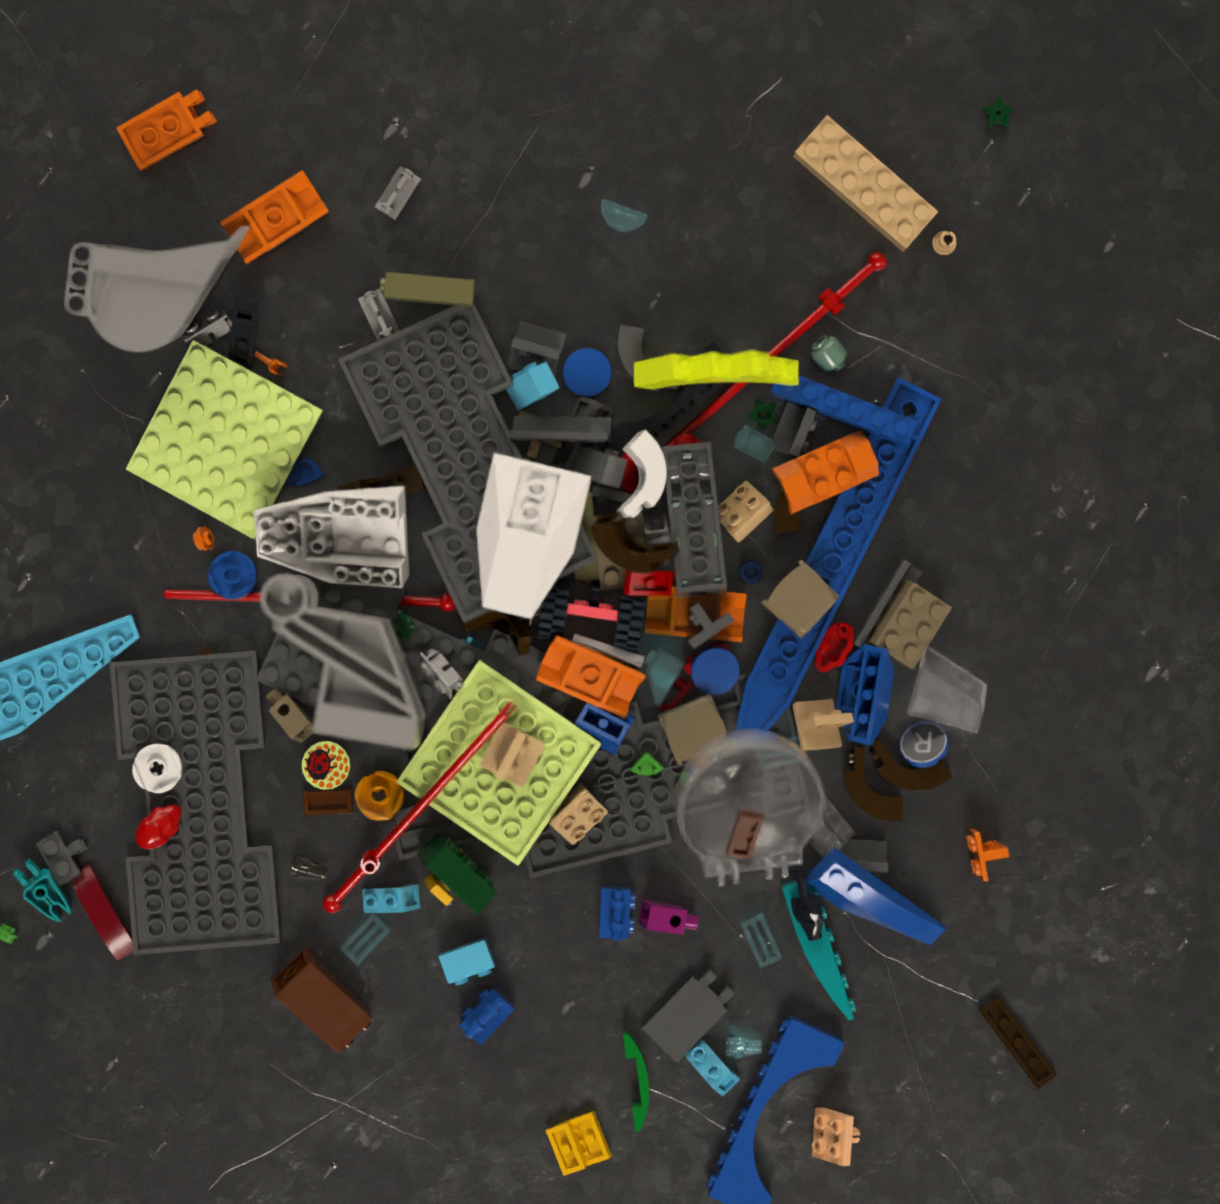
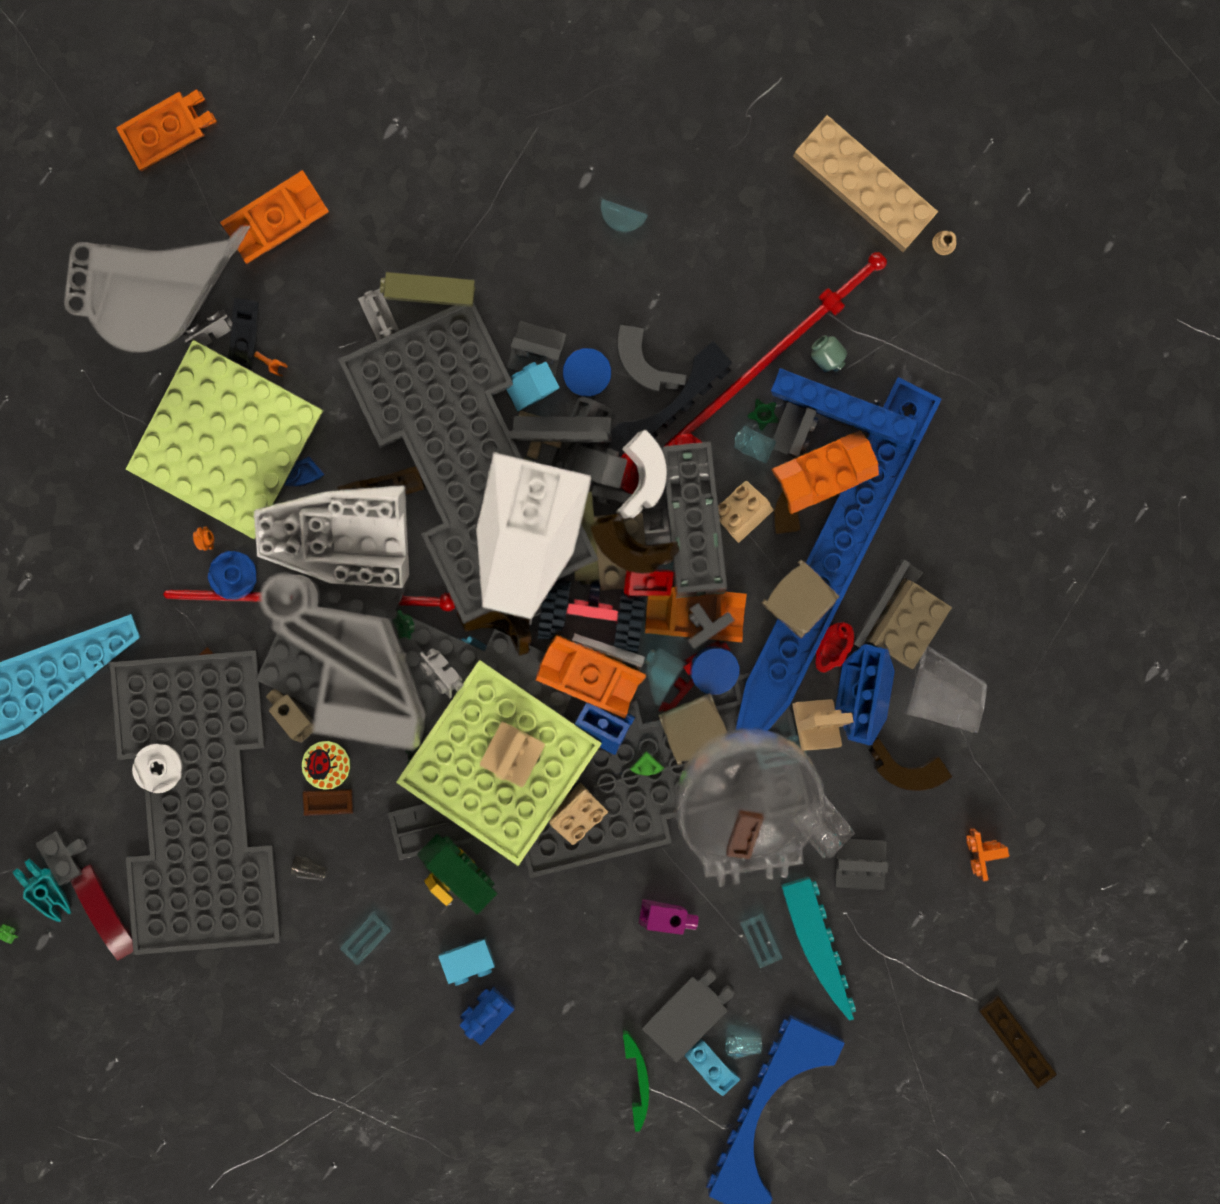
(158, 826): red arm -> none
(321, 1001): reddish brown slope -> none
(371, 858): red bar -> none
(373, 784): light orange plate -> none
(391, 899): medium azure bracket -> none
(397, 192): light grey hinge -> none
(578, 1143): yellow slope -> none
(615, 913): blue brick -> none
(714, 368): neon yellow arch -> none
(750, 572): dark blue plate -> none
(806, 907): black animal -> none
(833, 1136): light nougat plate -> none
(866, 896): blue wedge -> none
(877, 805): dark brown arch -> none
(924, 744): black tile -> none
(993, 117): dark green plate -> none

